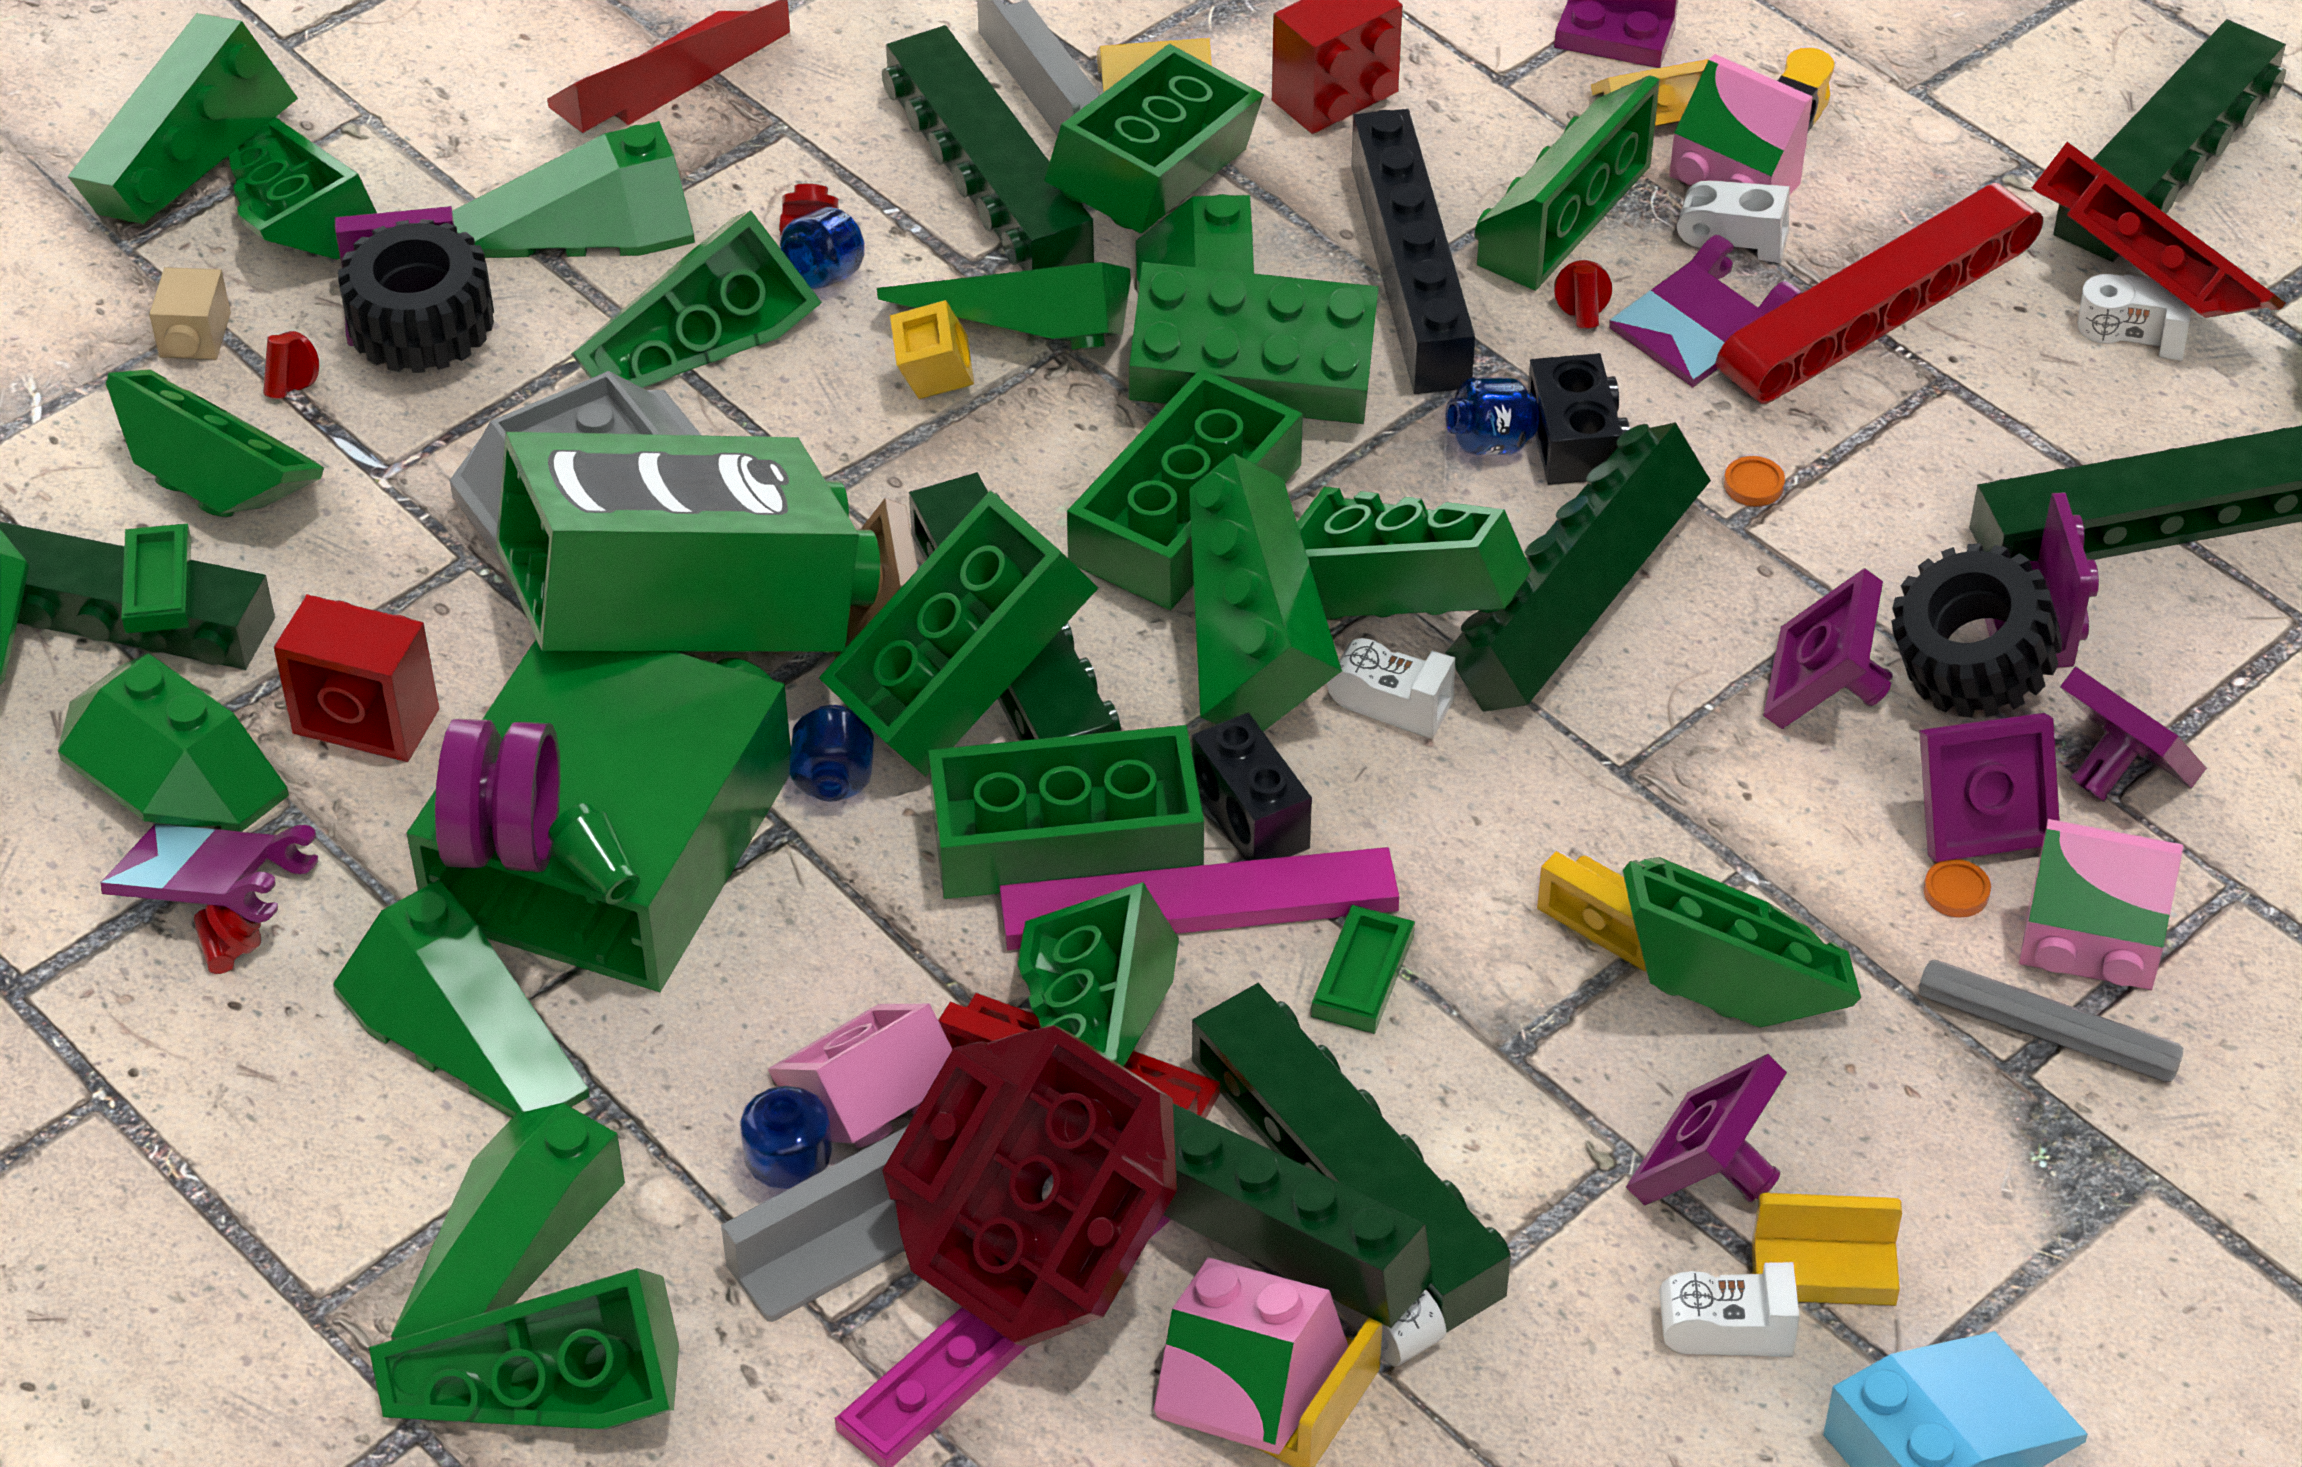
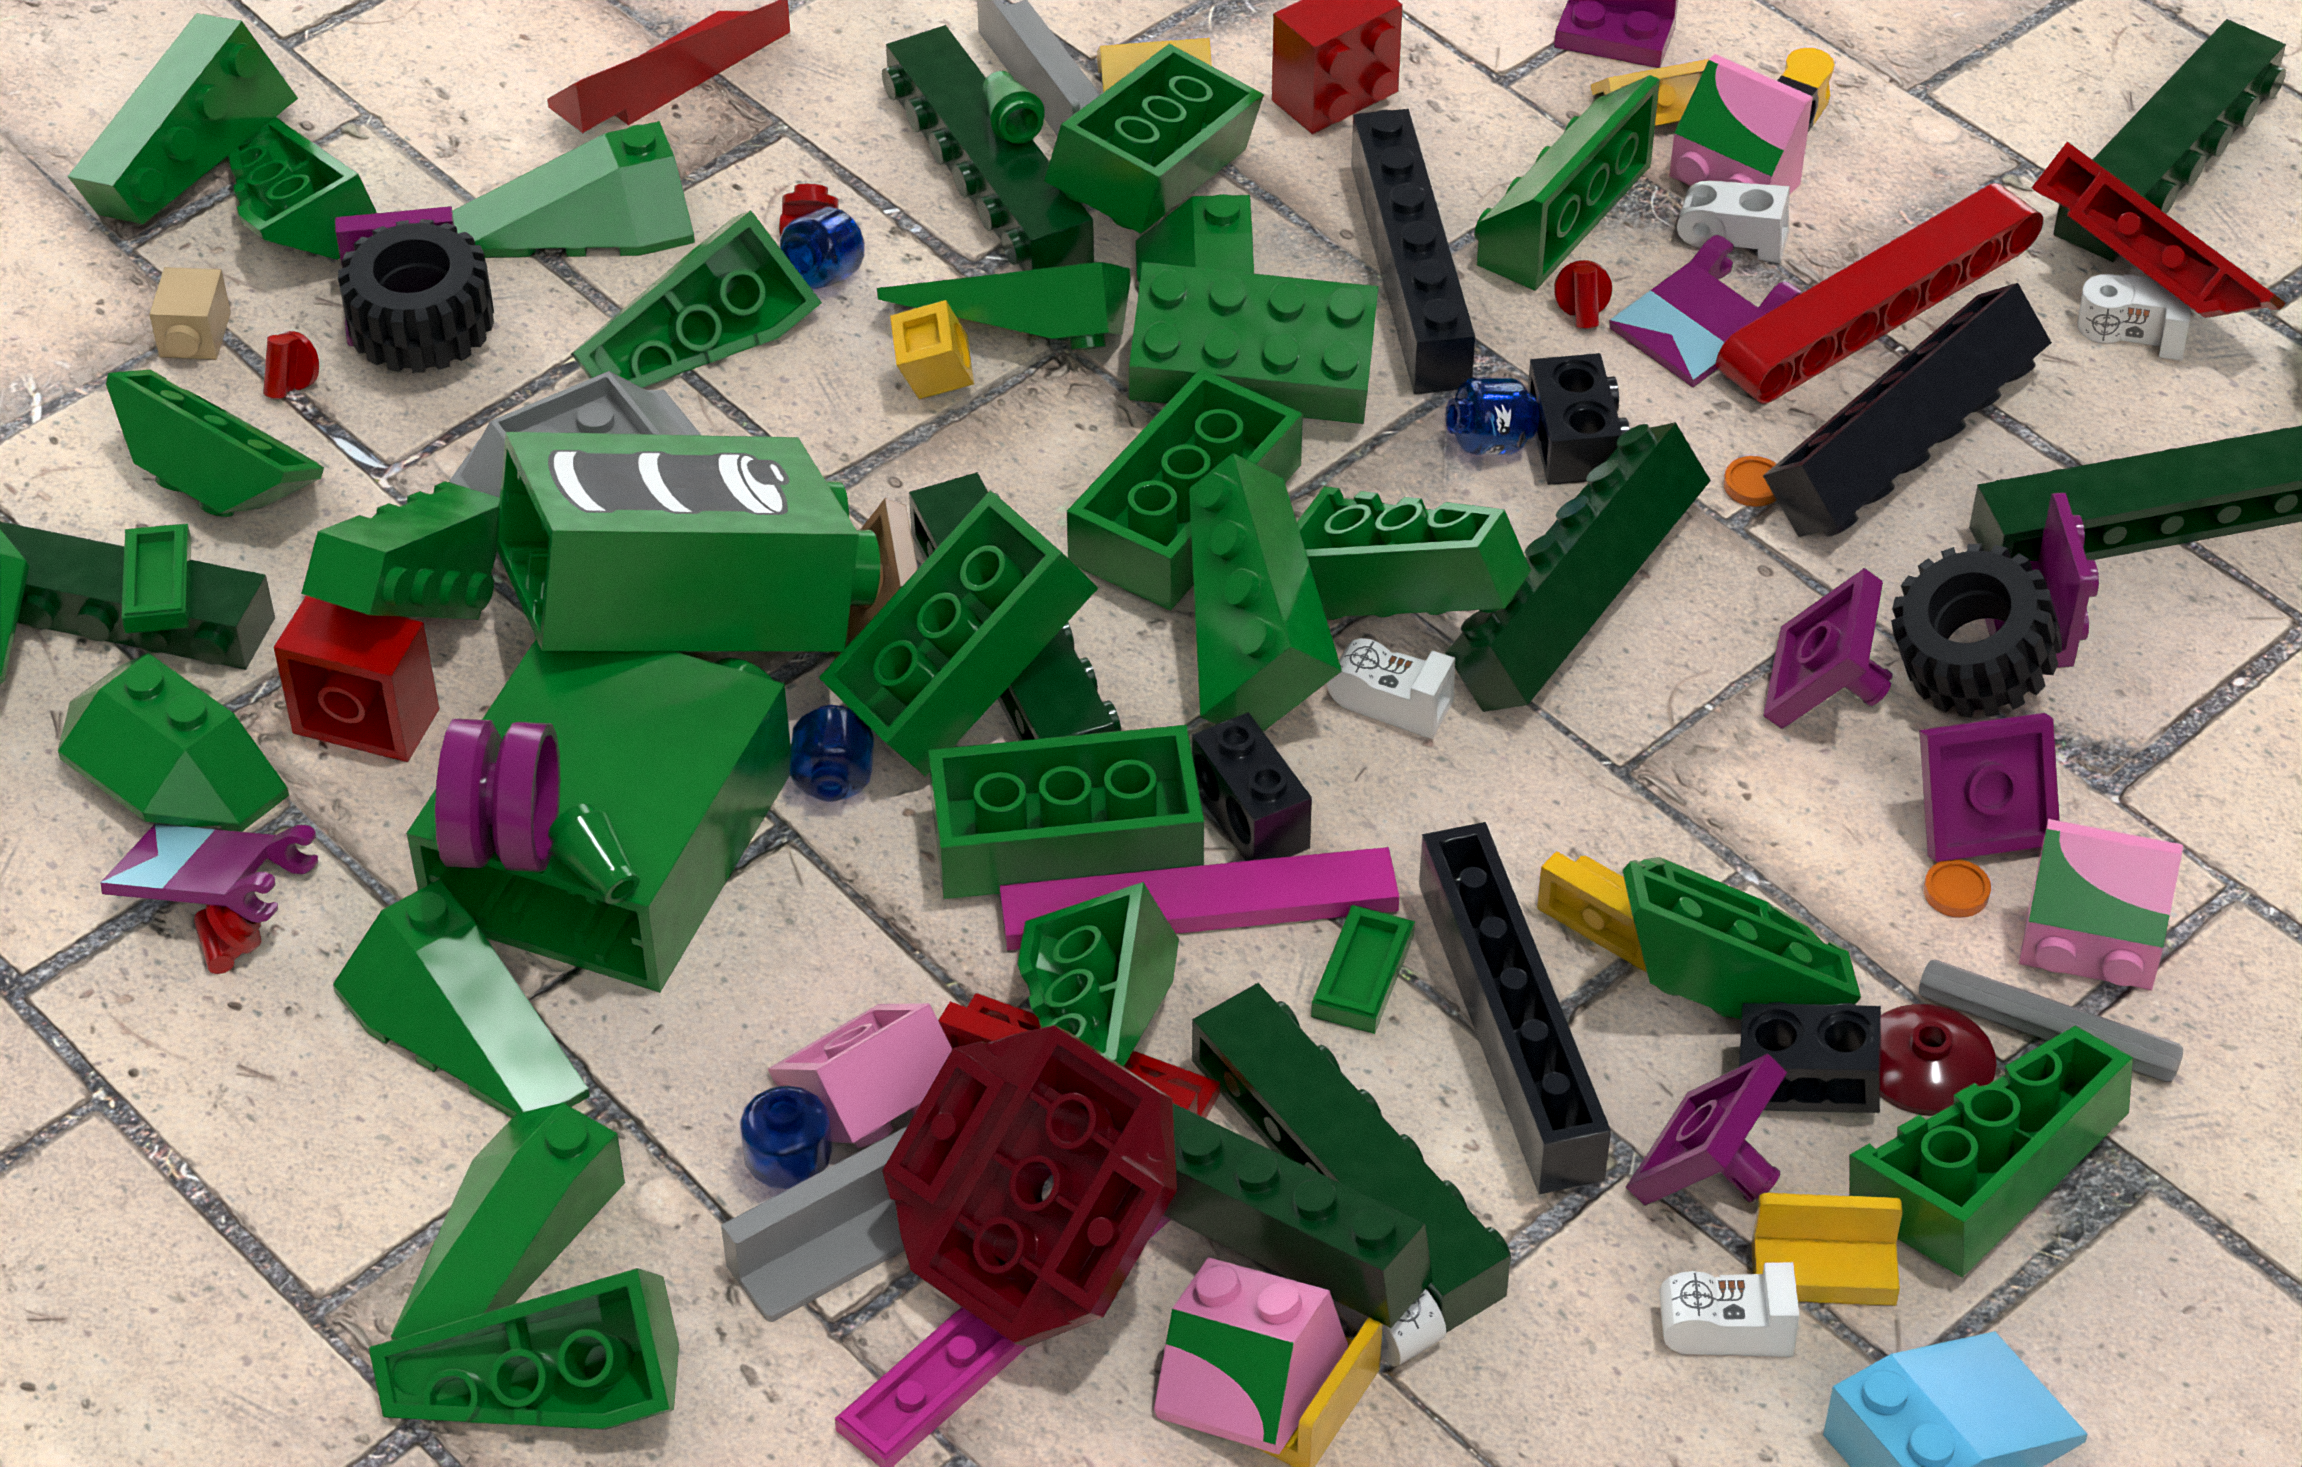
(411, 558): none -> green wedge
(1013, 109): none -> green cone
(1514, 1009): none -> black brick
(1825, 1049): none -> black brick
(1907, 412): none -> black brick
(1928, 1077): none -> dark red dish
(1997, 1148): none -> green wedge
(2126, 736): magenta tile -> none

